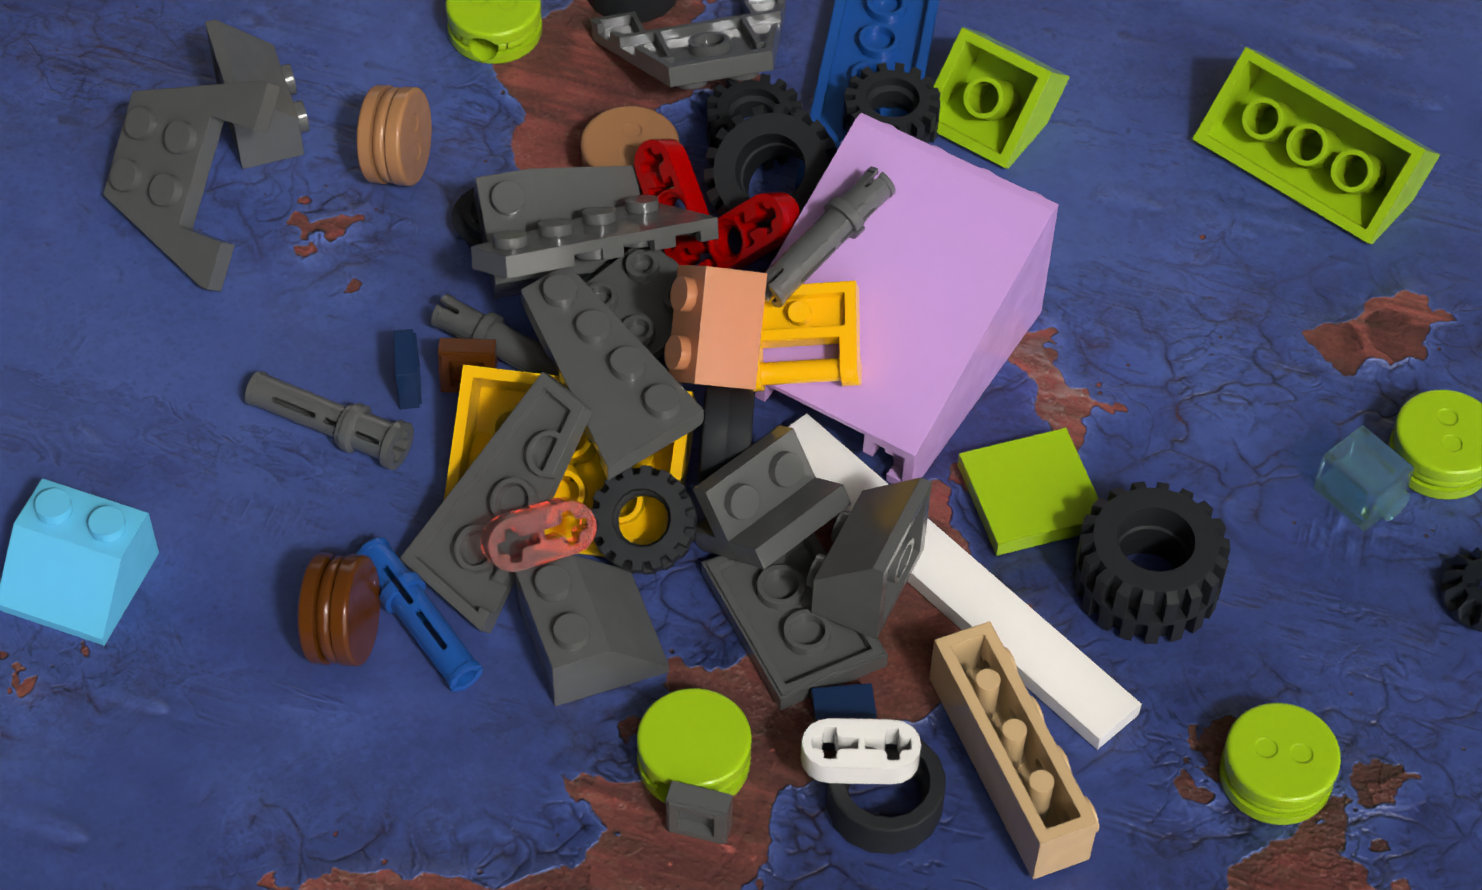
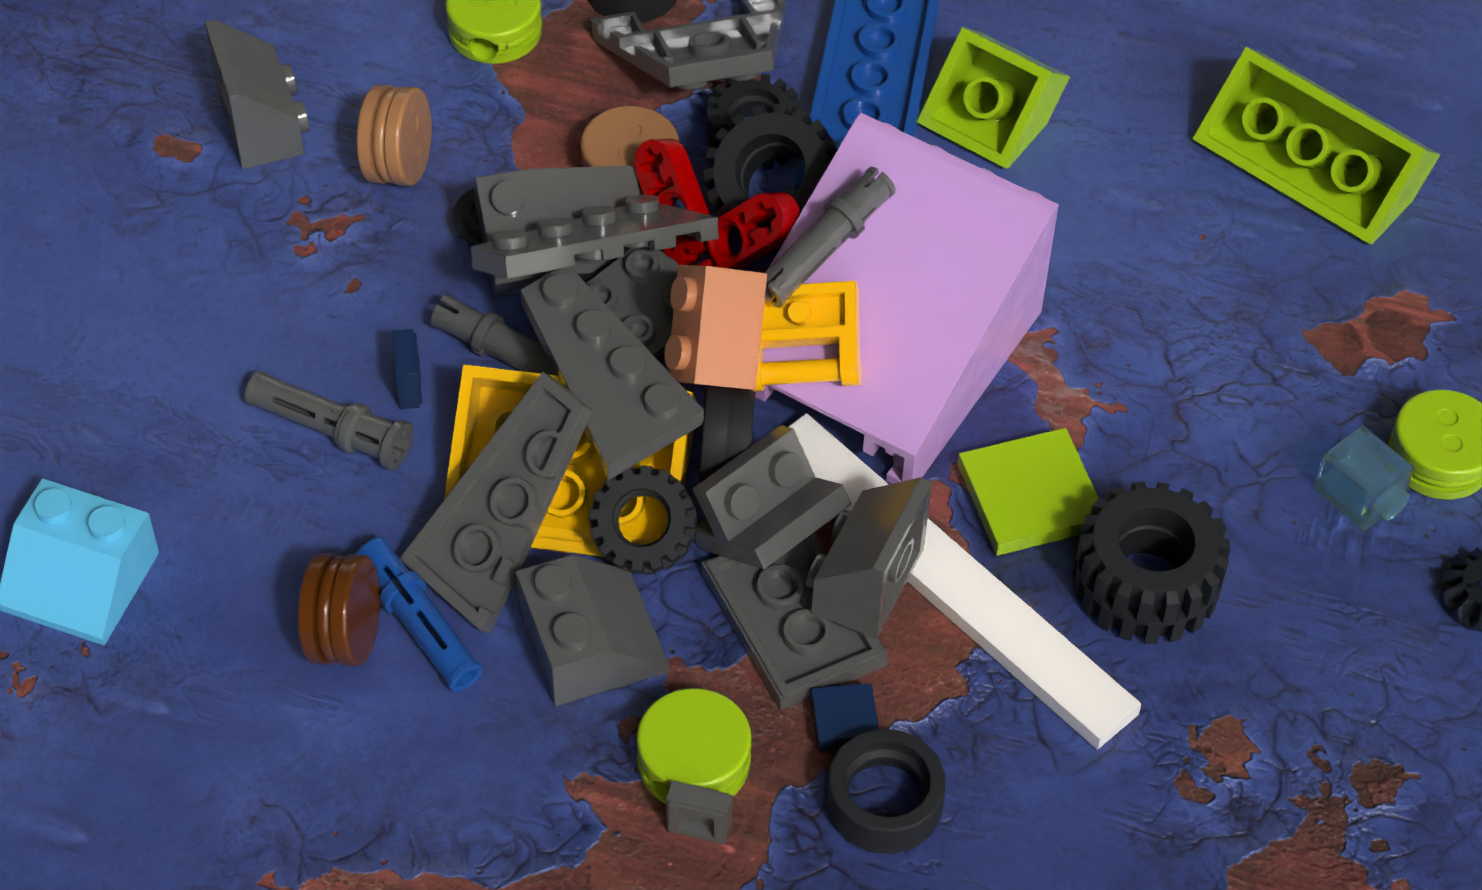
(167, 161): dark grey wing -> none
(457, 352): reddish brown tile -> none
(534, 521): clear red beam -> none
(860, 751): white beam -> none
(896, 90): black tyre -> none
(1013, 750): tan brick -> none
(1279, 763): lime head -> none

